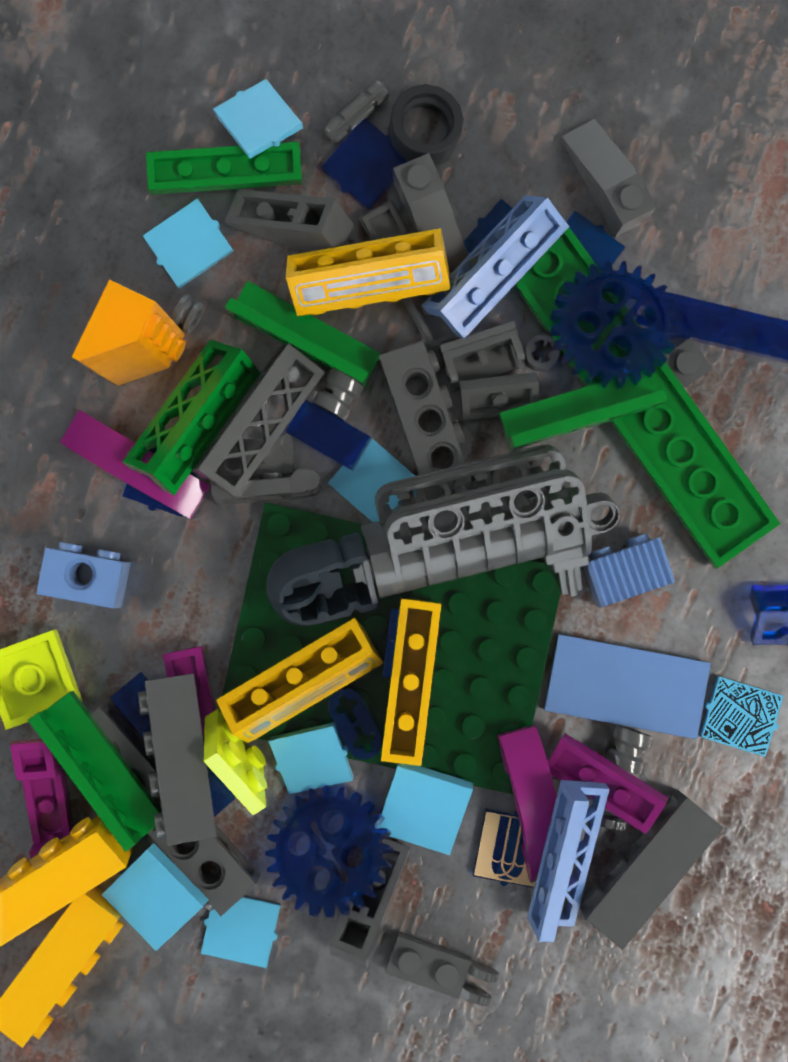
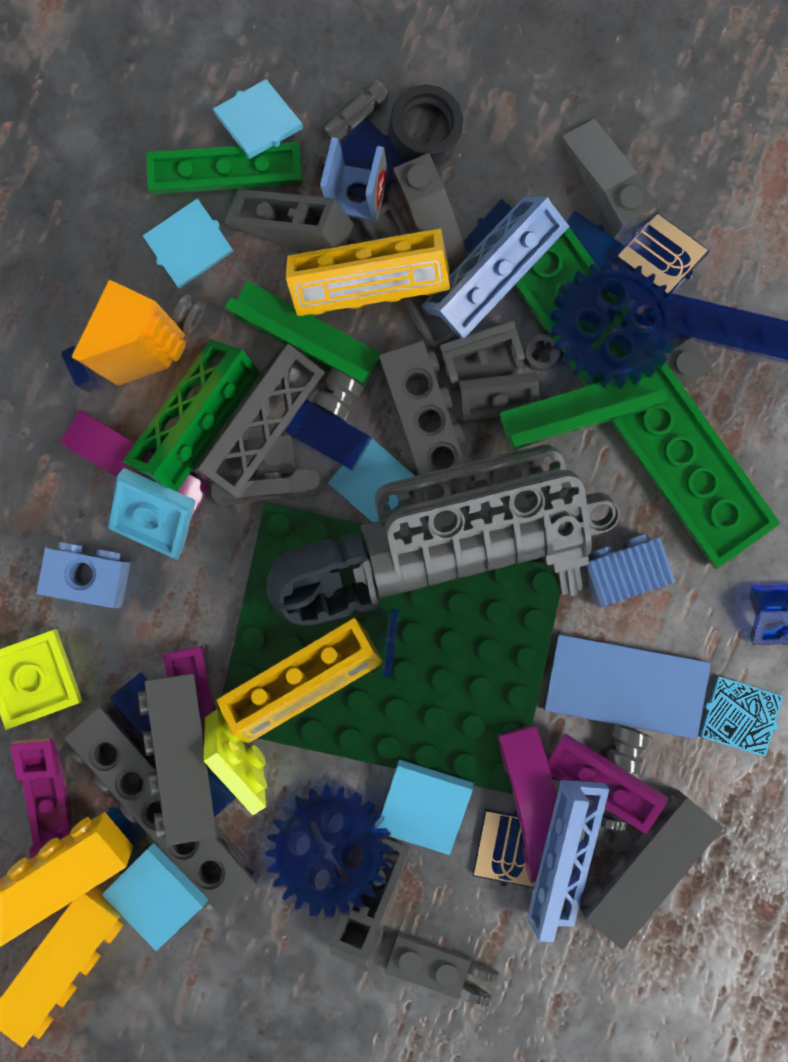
(81, 375): none -> clear blue tile
(97, 769): green fence -> none
(150, 513): none -> medium azure tile
(242, 932): medium azure piece -> none
(311, 758): medium azure piece -> none
(339, 178): none -> medium blue piece
(346, 727): clear blue beam -> none
(411, 681): yellow brick -> none
(663, 251): none -> piece

